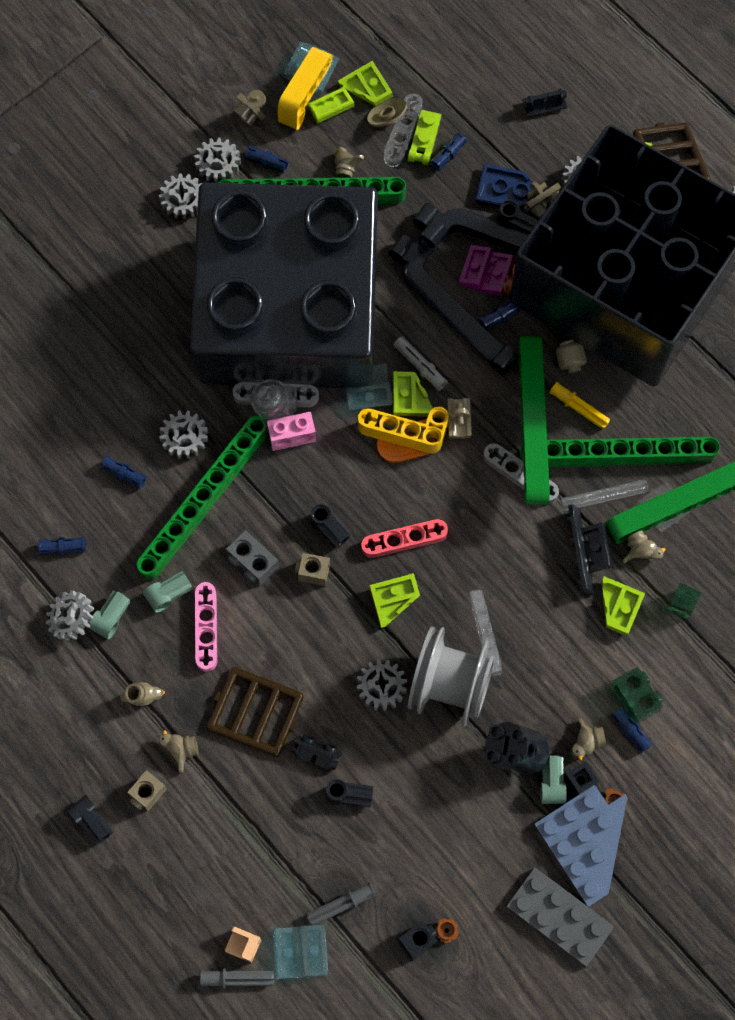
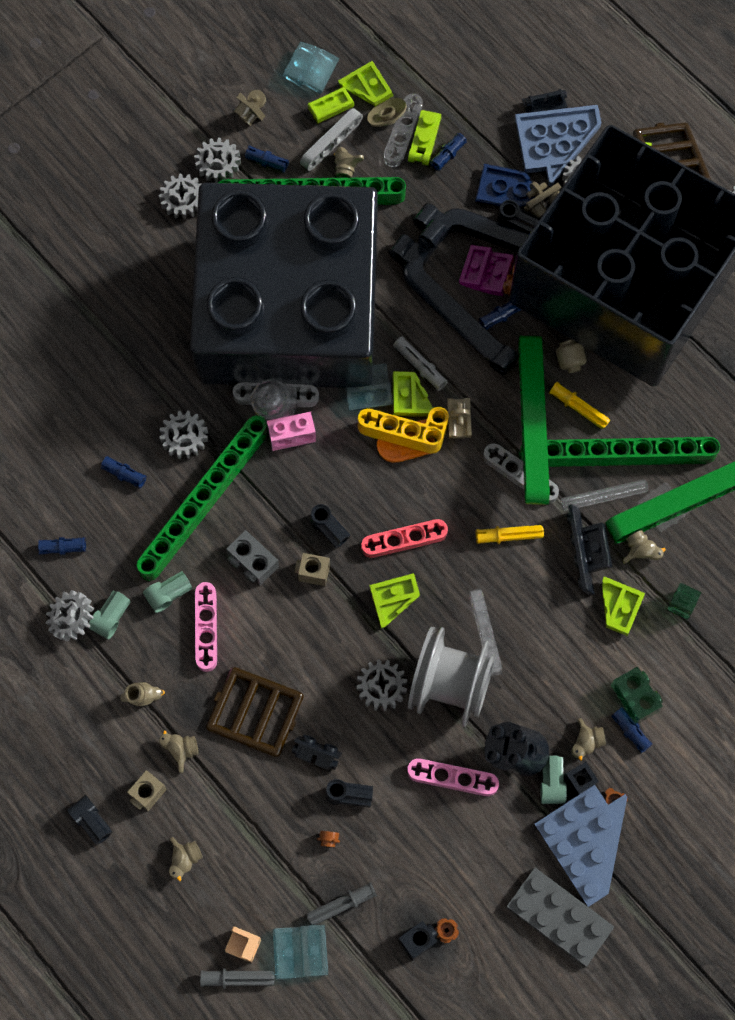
(183, 858): none -> dark tan animal
(302, 87): yellow beam -> none
(328, 838): none -> dark orange plate
(331, 139): none -> light grey beam
(453, 774): none -> bright pink beam
(509, 534): none -> yellow axle
(555, 137): none -> sand blue wing

